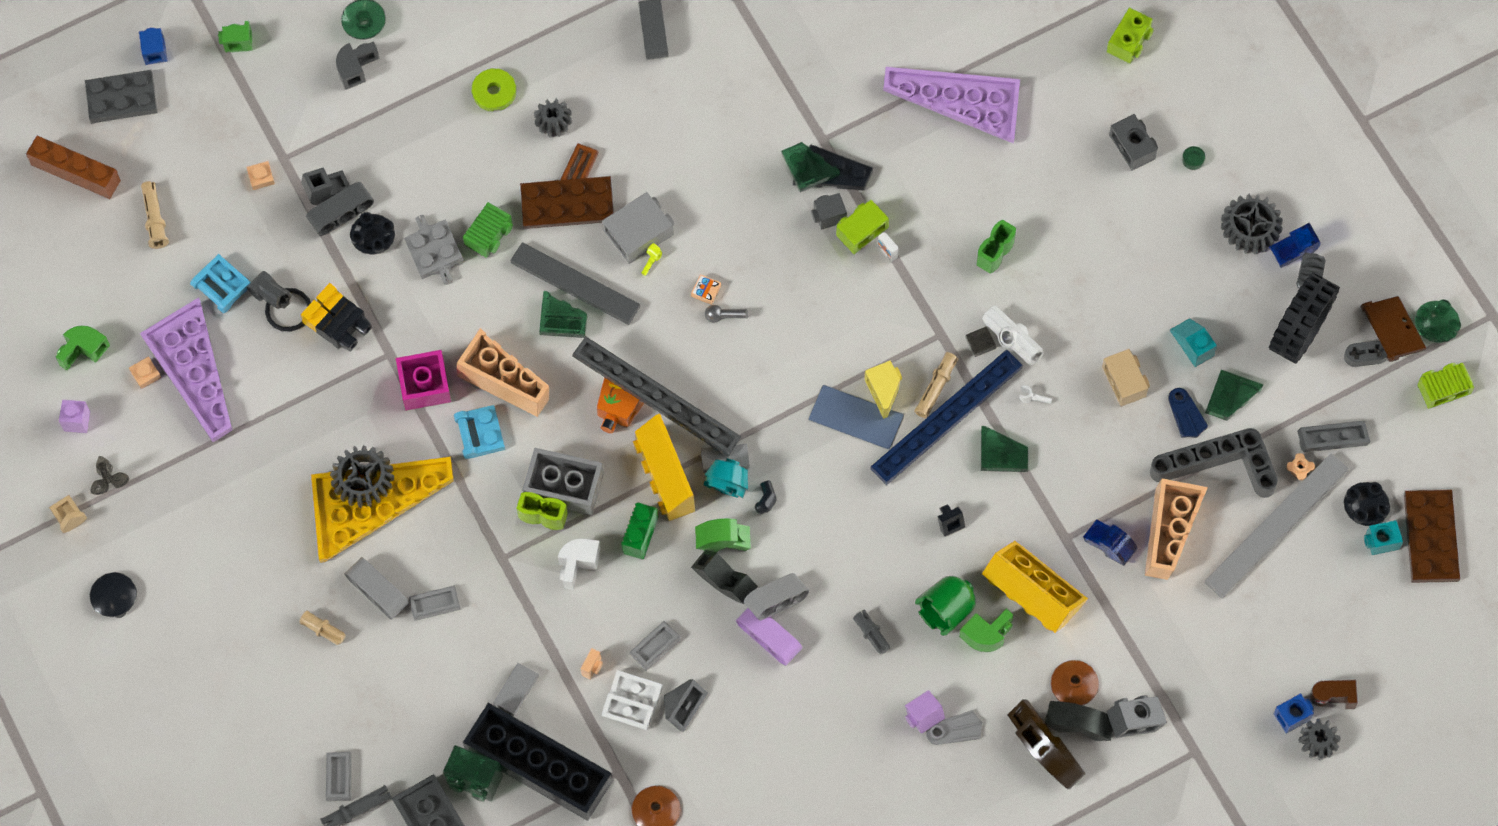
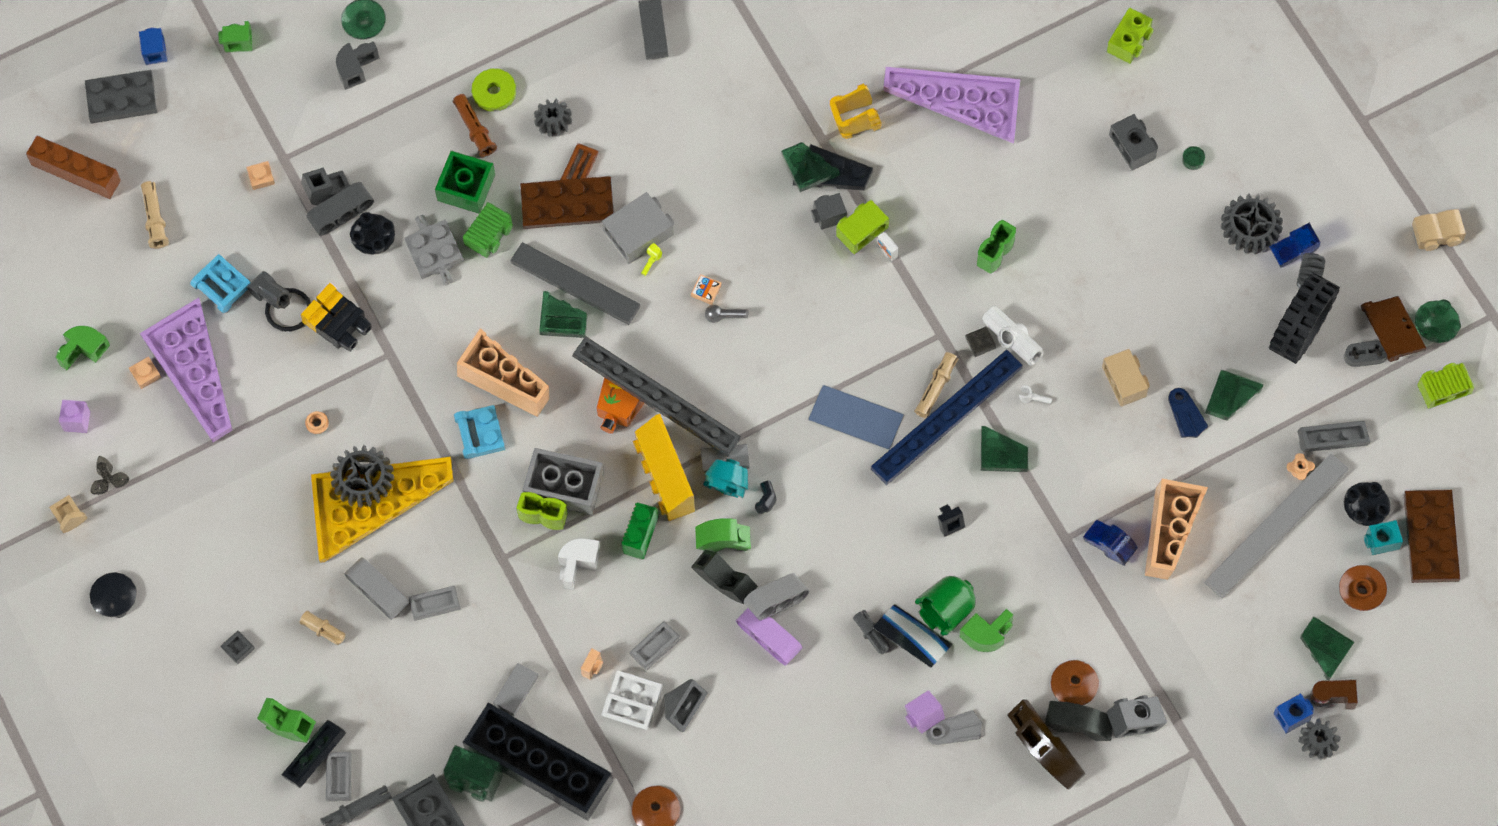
(237, 647): none -> dark grey tile
(286, 722): none -> bright green brick
(313, 417): none -> light nougat plate
(313, 753): none -> black tile
(423, 380): dark pink brick -> none
(465, 182): none -> green brick
(478, 133): none -> dark orange pin
(856, 99): none -> yellow piece
(883, 385): light yellow slope -> none
(912, 636): none -> sticker
(1034, 586): yellow slope -> none
(1194, 341): teal slope -> none
(1218, 457): dark grey beam -> none
(1326, 646): none -> clear green wing
(1367, 578): none -> dark orange dish
(1438, 229): none -> tan brick

